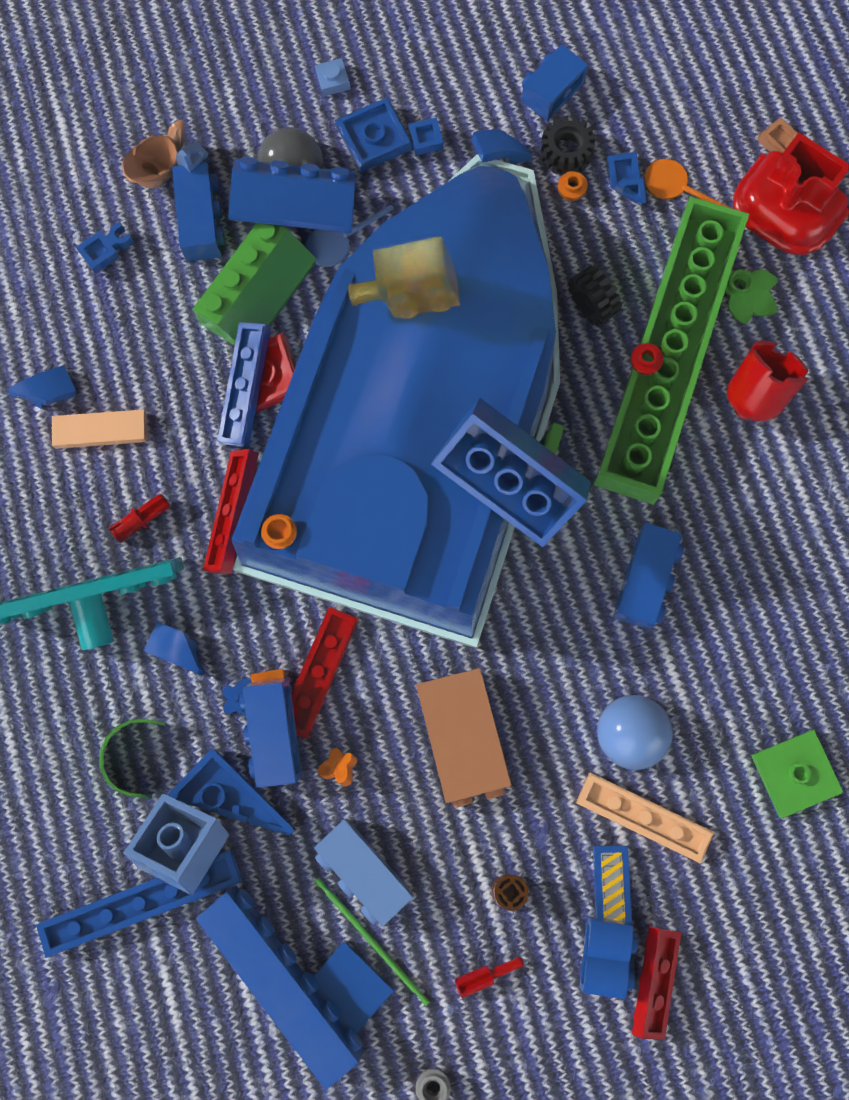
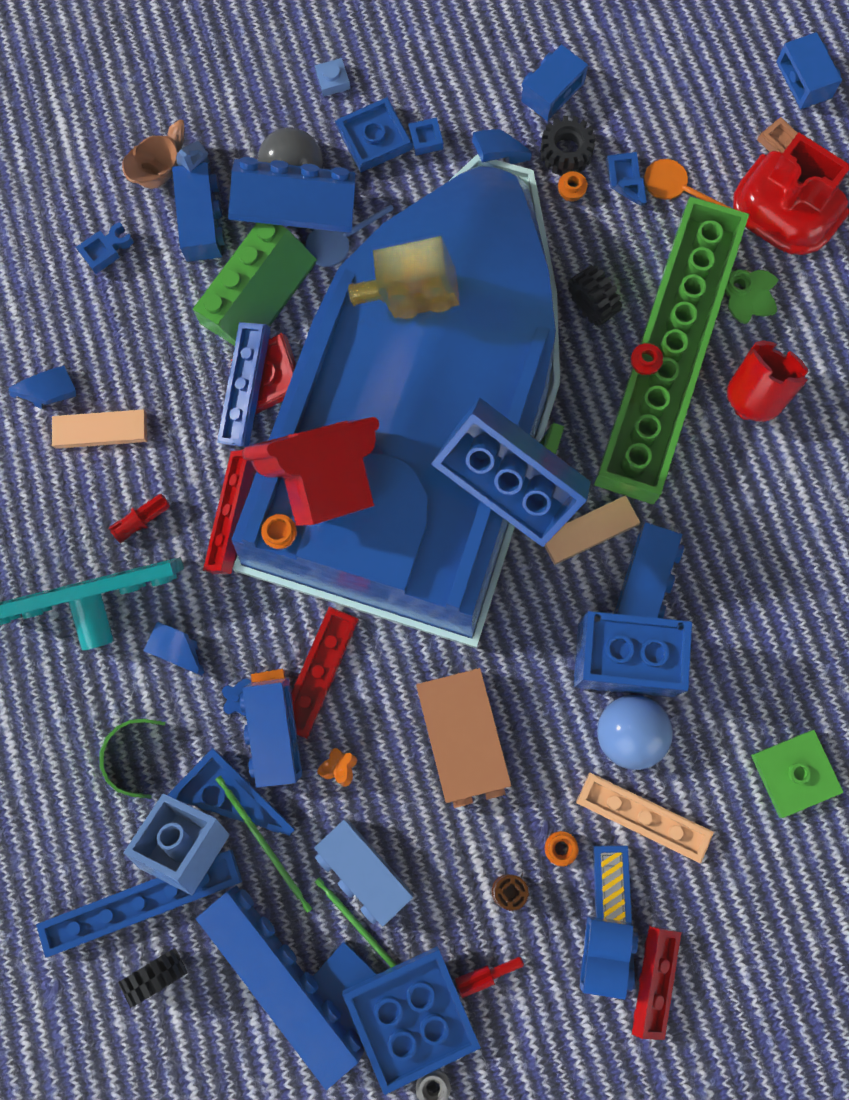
(152, 977): none -> black tyre
(263, 843): none -> bright green piece
(320, 468): none -> red piece
(410, 1020): none -> blue plate
(572, 848): none -> orange plate
(592, 529): none -> light nougat tile
(633, 654): none -> blue container
(809, 70): none -> blue brick

